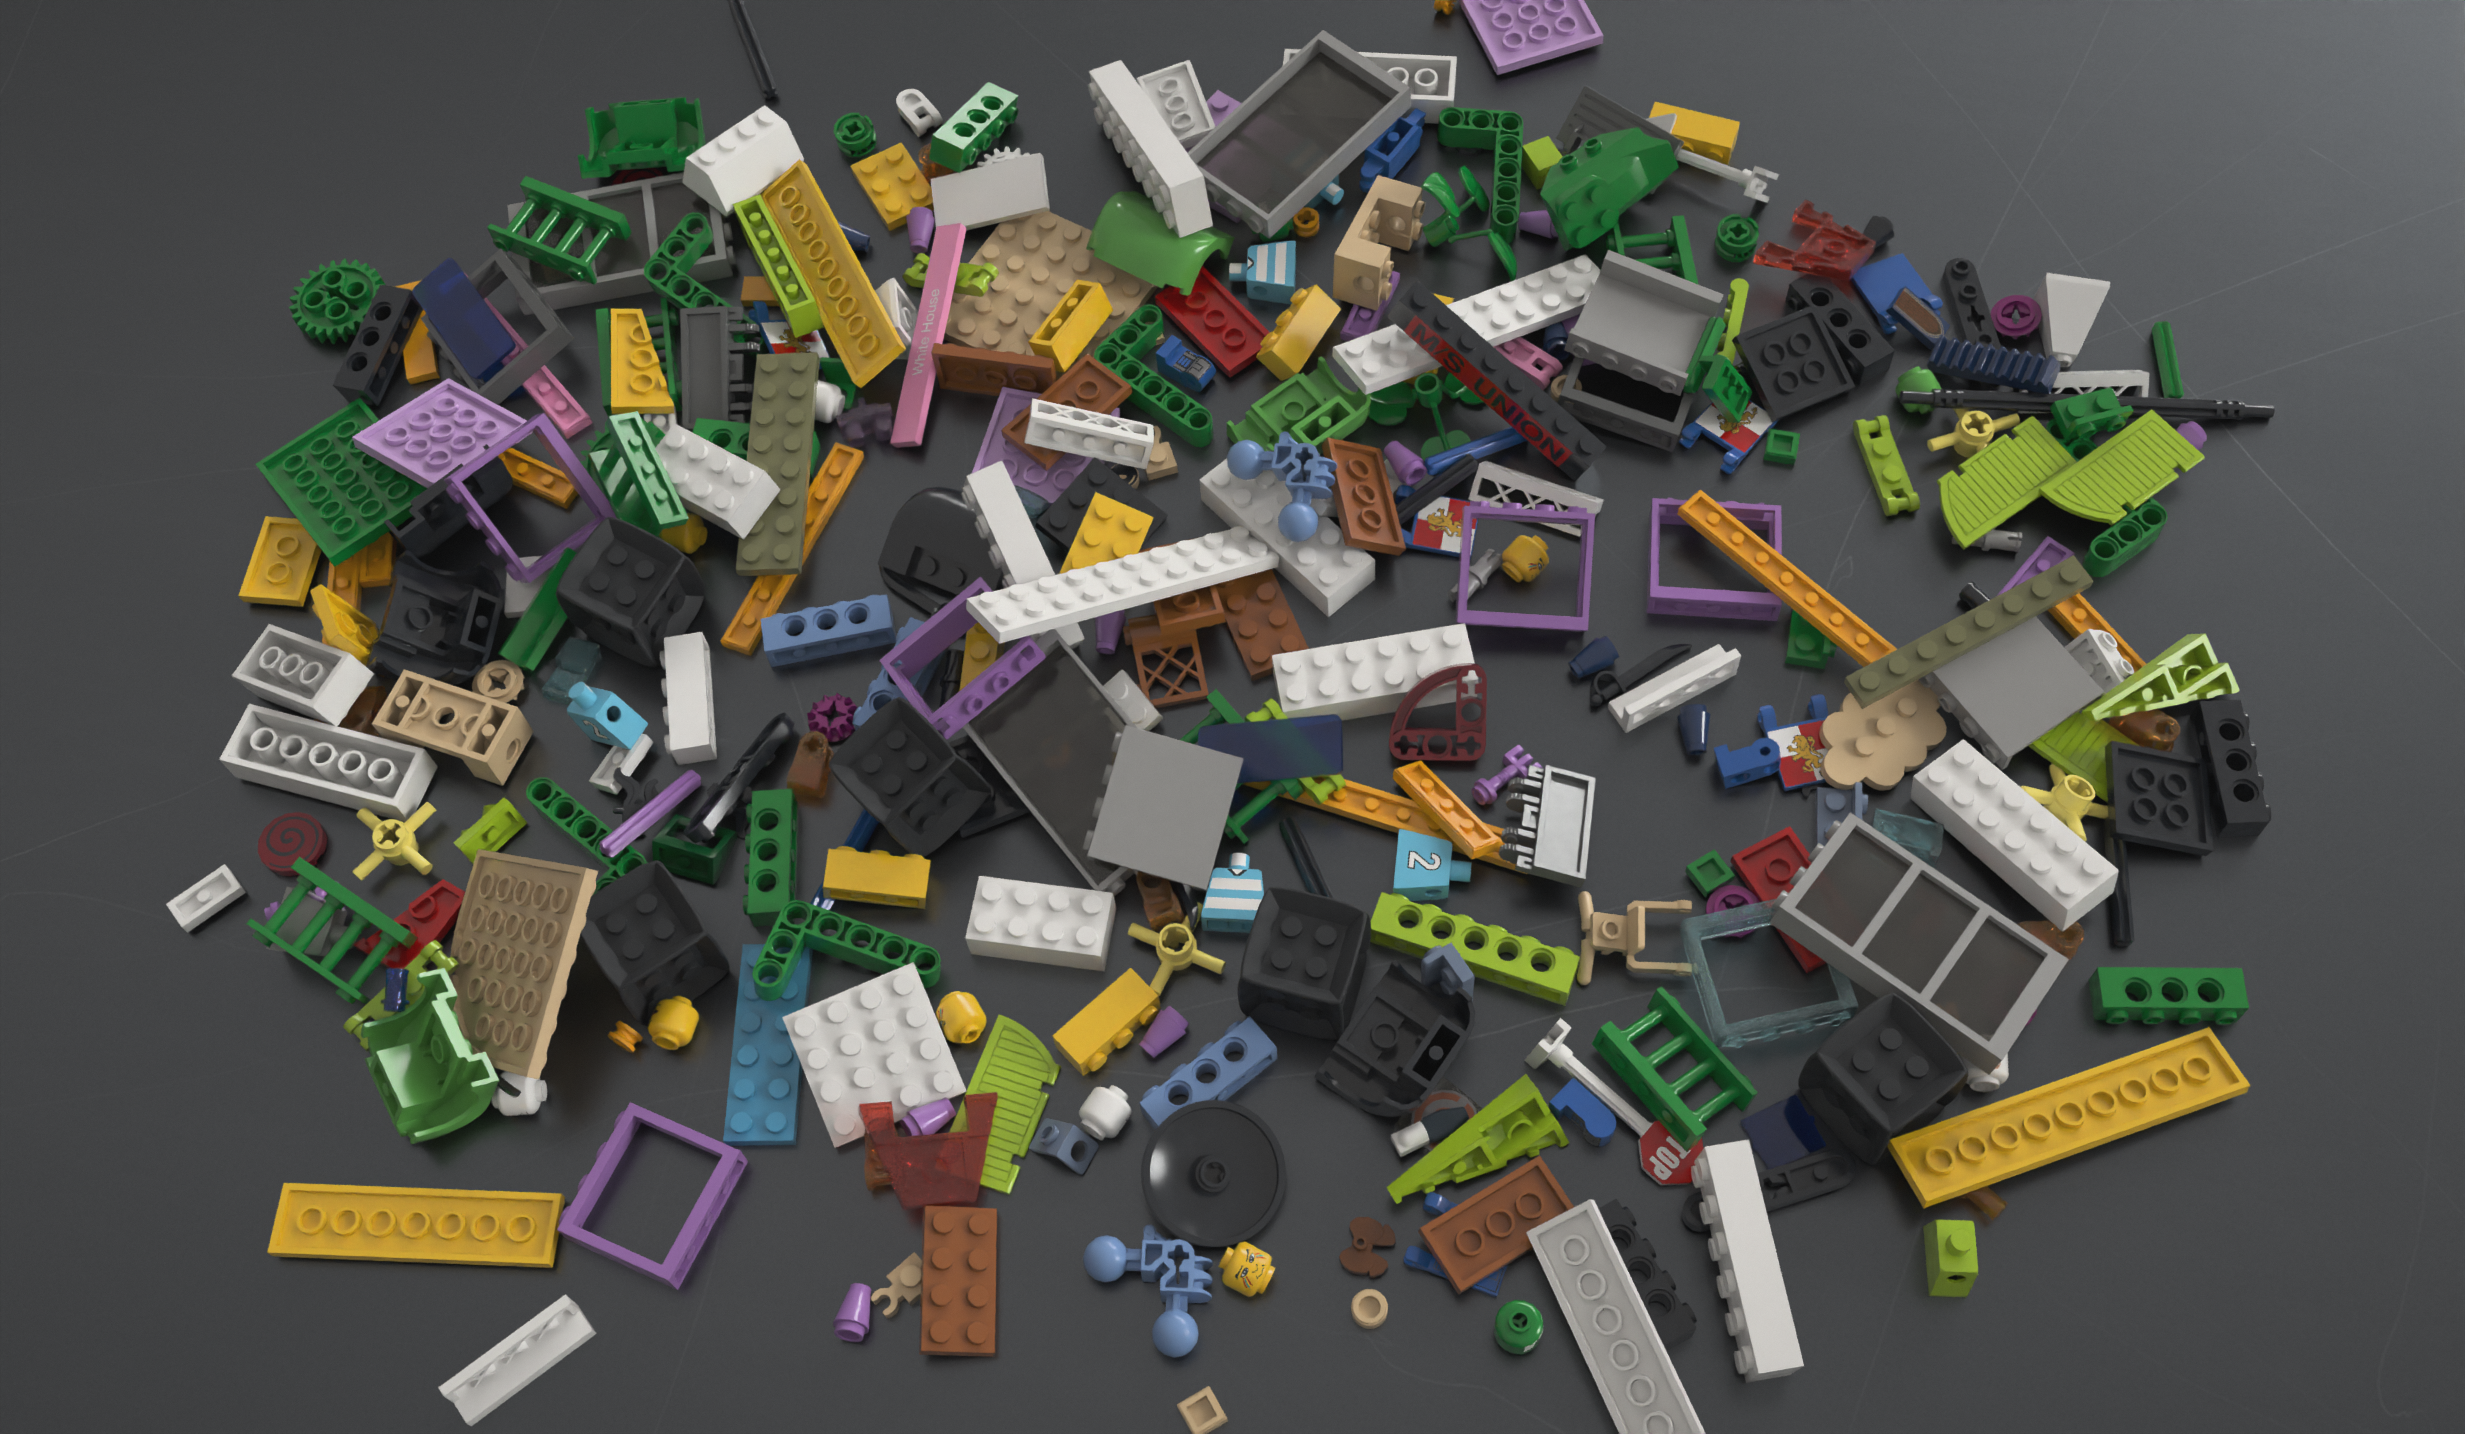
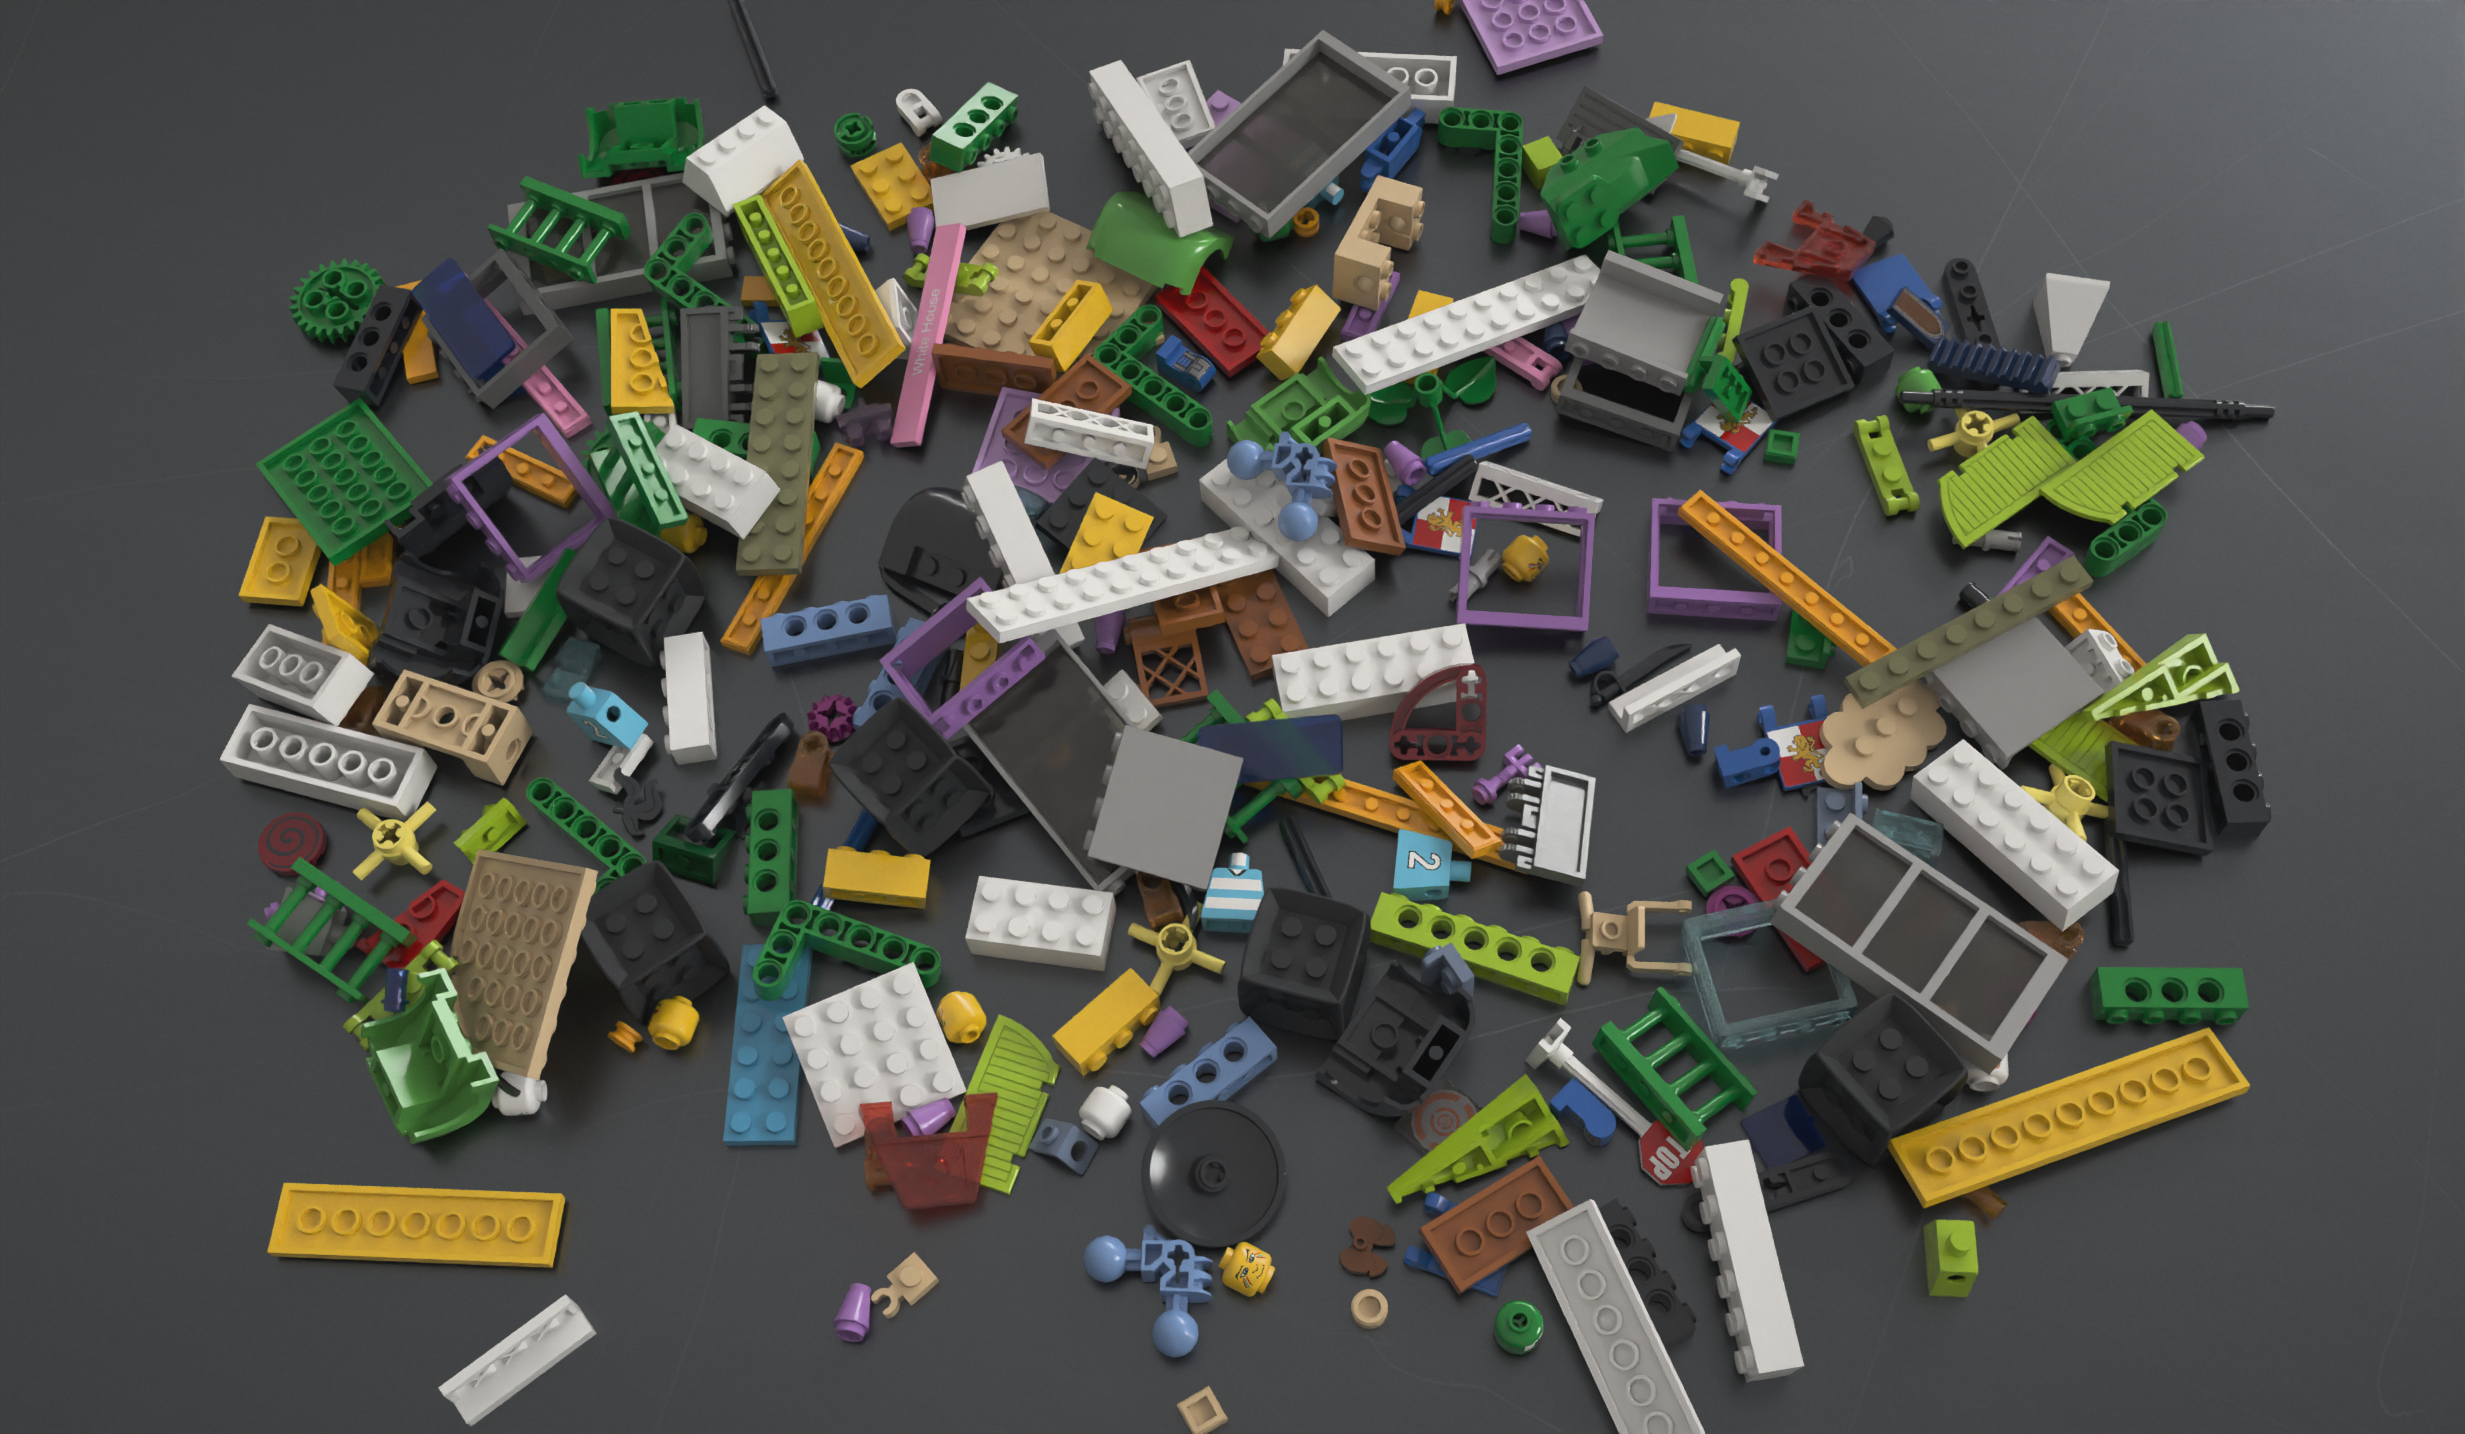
(205, 898): white plate -> none
(437, 432): lavender plate -> none
(650, 813): medium lavender axle -> none
(697, 1224): medium lavender window -> none
(958, 1281): dark orange plate -> none
(1268, 272): medium azure torso -> none
(1430, 1129): piece -> none
(1445, 226): green plant -> none
(1496, 381): black brick -> none
(1727, 244): green wheel -> none
(2028, 311): magenta gear -> none

